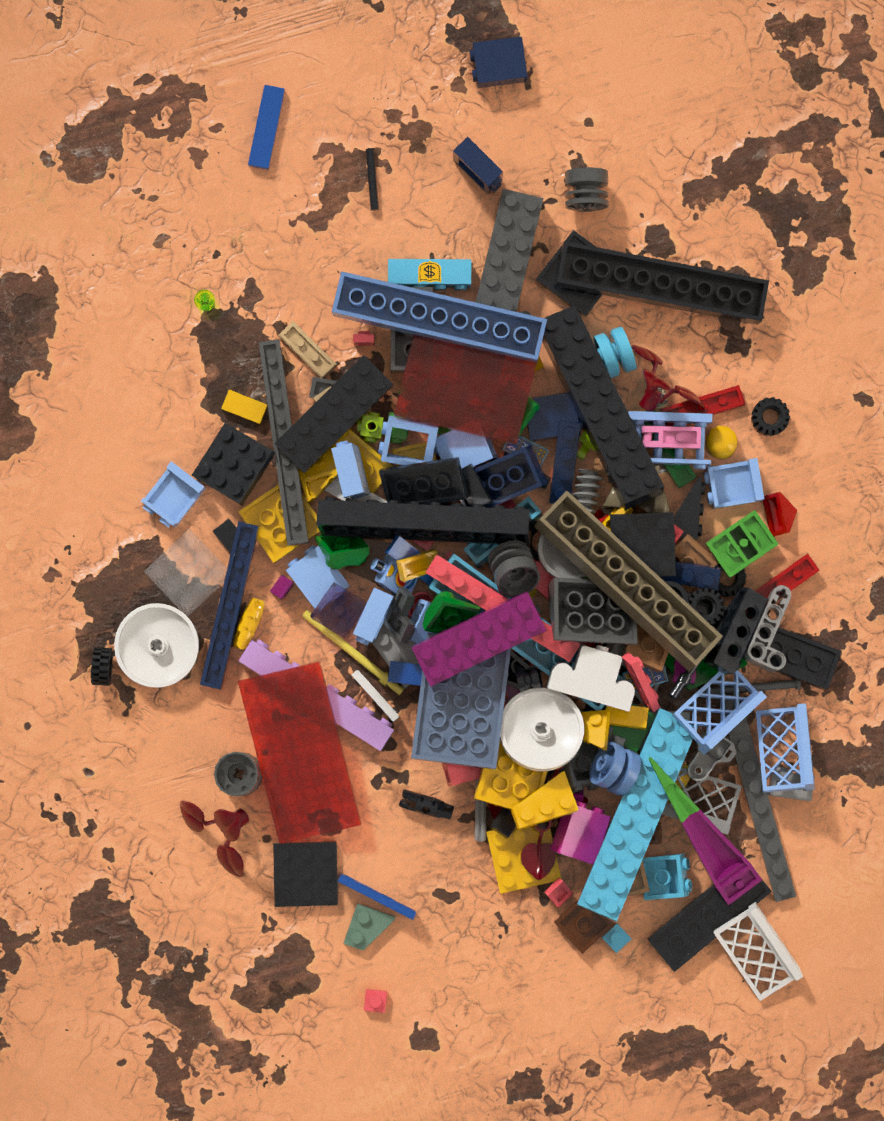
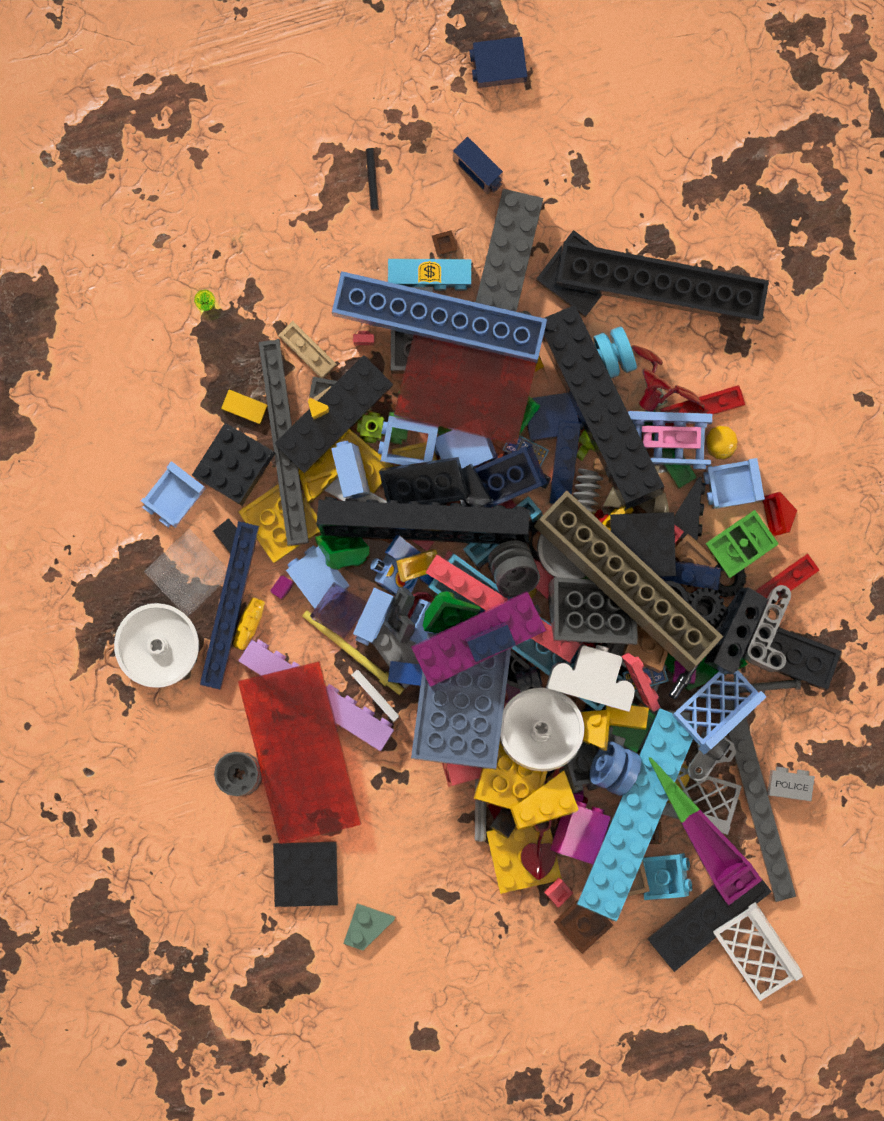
(101, 666): black tyre -> none
(229, 824): dark red plant -> none
(266, 127): blue tile -> none
(317, 408): none -> yellow slope
(375, 1000): coral plate -> none
(377, 896): blue tile -> none
(426, 805): black hinge -> none
(444, 243): none -> reddish brown plate
(490, 641): none -> dark blue brick
(586, 186): dark grey wheel -> none
(616, 938): medium azure plate -> none
(779, 407): black tyre -> none
(802, 742): light blue fence -> none

